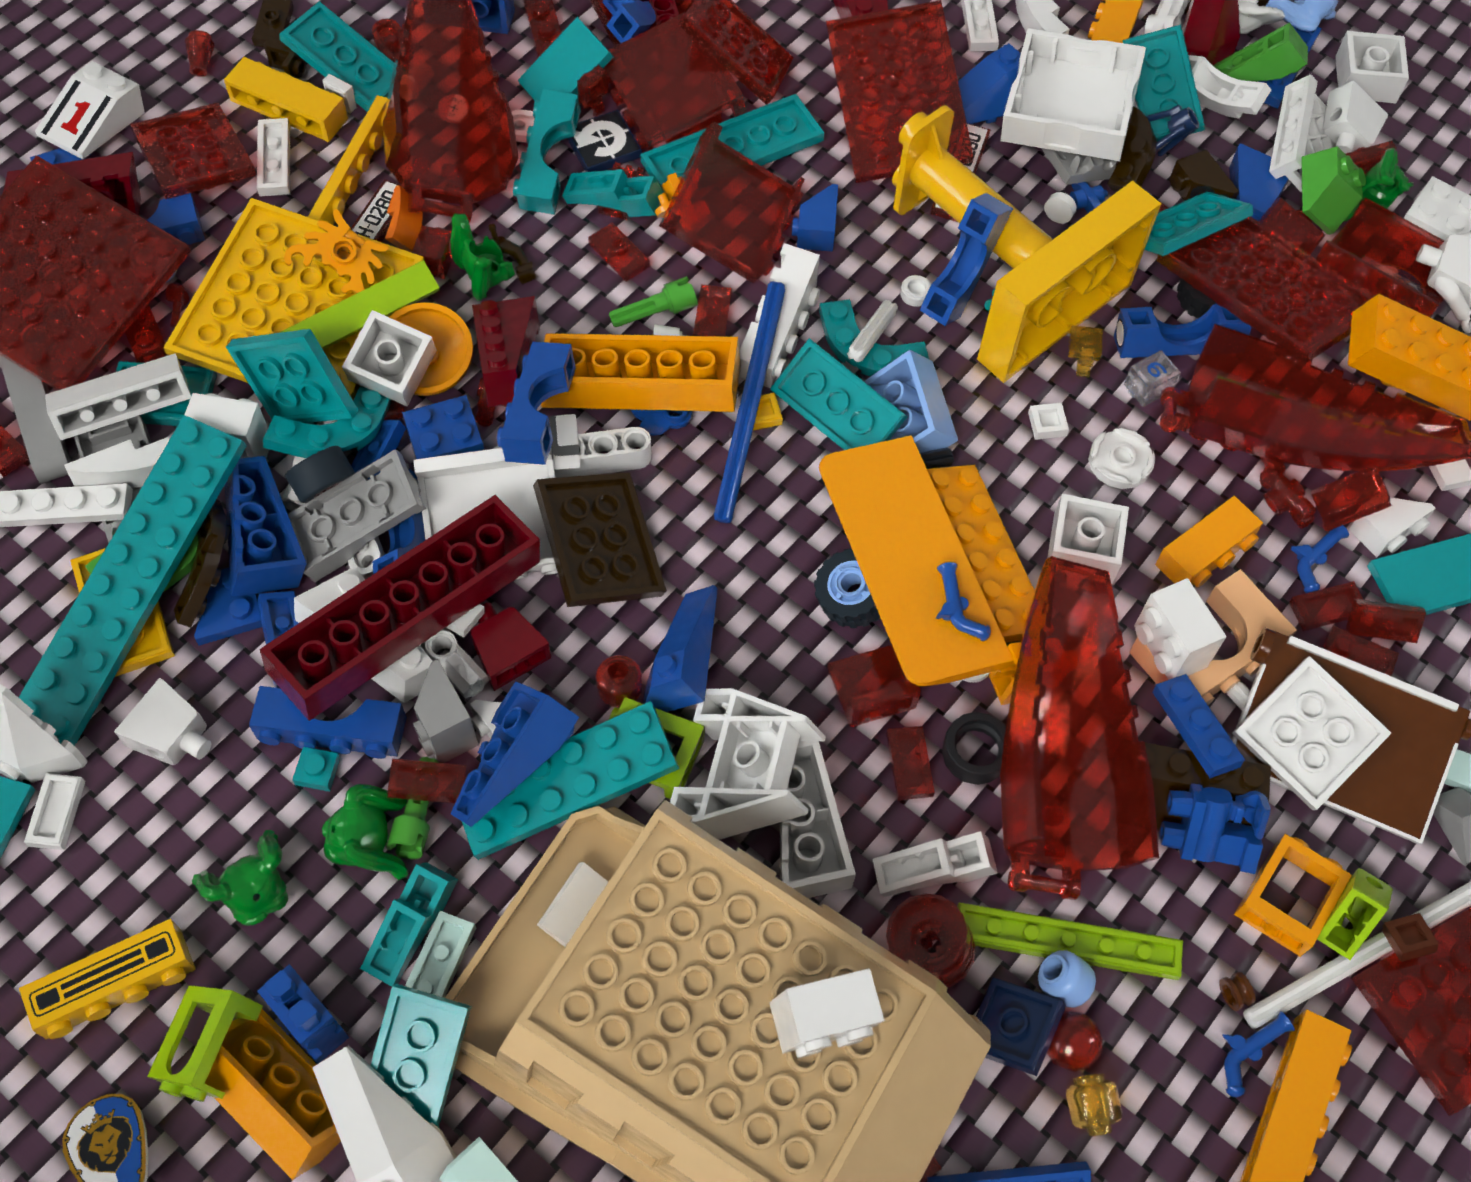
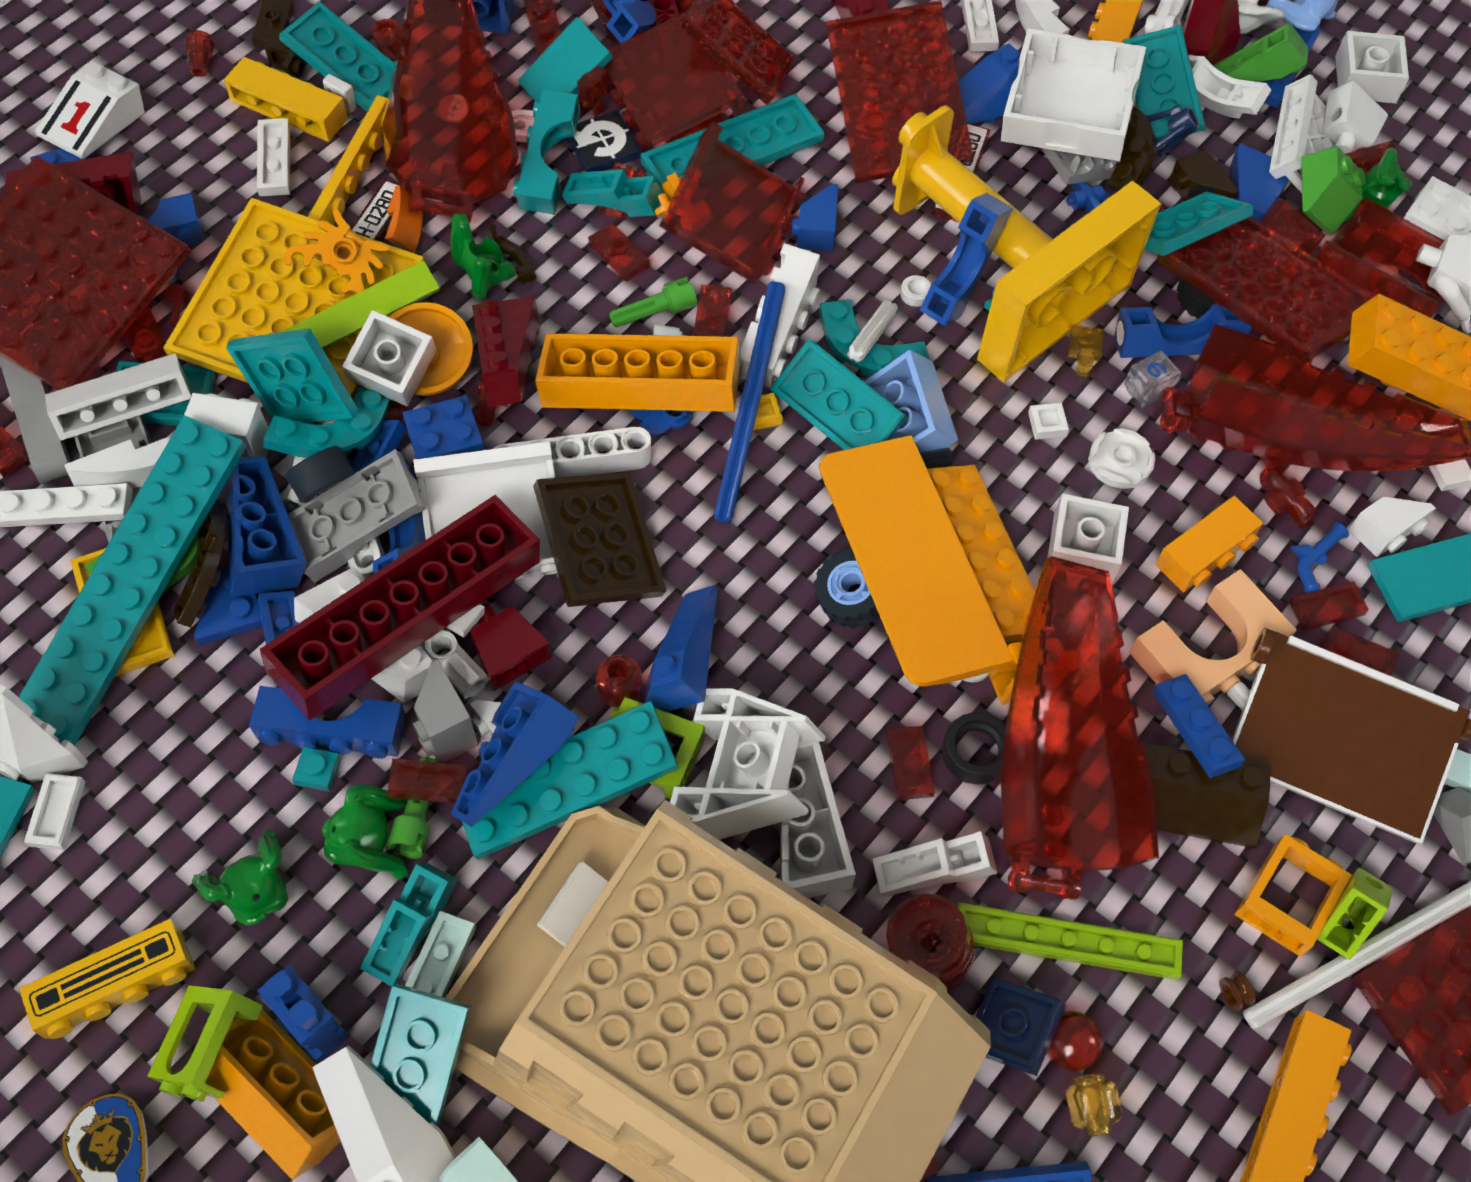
(164, 726): white torso -> none
(192, 150): clear red plate -> none
(435, 248): clear red brick -> none
(526, 431): blue arch -> none
(565, 442): white sticker -> none
(826, 1011): white brick -> none
(872, 686): clear red bracket -> none
(955, 605): blue piece -> none
(1060, 207): white tile -> none
(1067, 978): light blue head -> none
(1179, 630): white brick -> none
(1206, 829): blue hips -> none
(1252, 1049): blue piece -> none
(1311, 733): white plate -> none
(1351, 498): clear red panel -> none
(1386, 620): clear red plate -> none
(1410, 937): copper plate -> none

